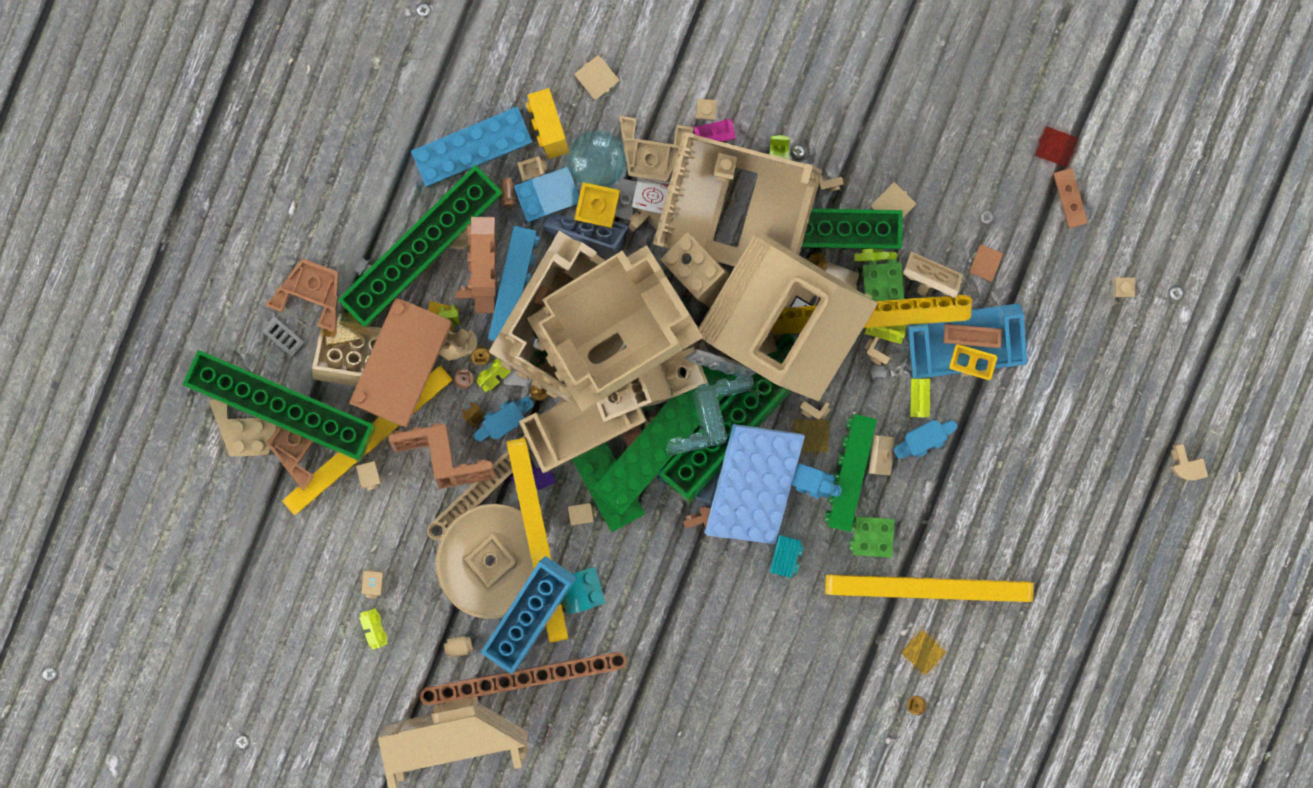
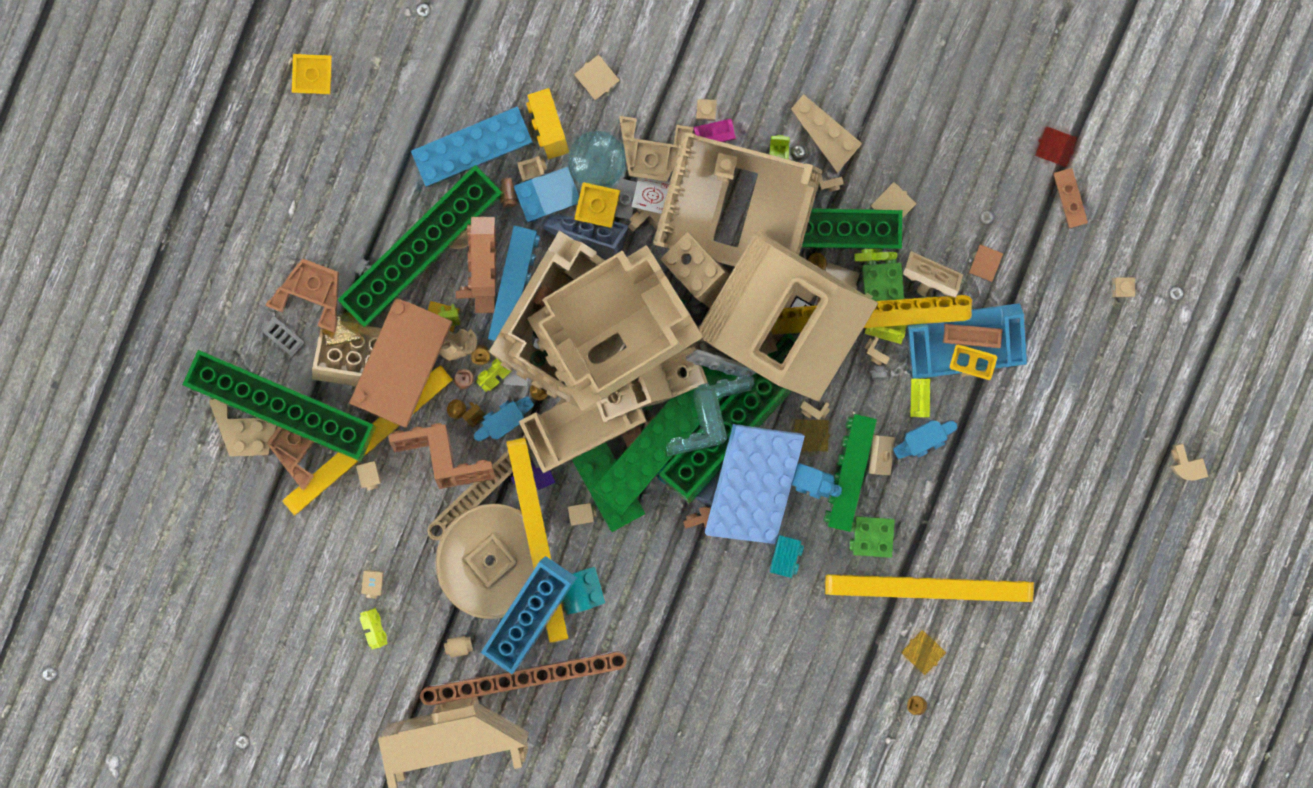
(311, 74): none -> yellow plate
(456, 409): none -> pearl gold tile
(829, 136): none -> tan wing

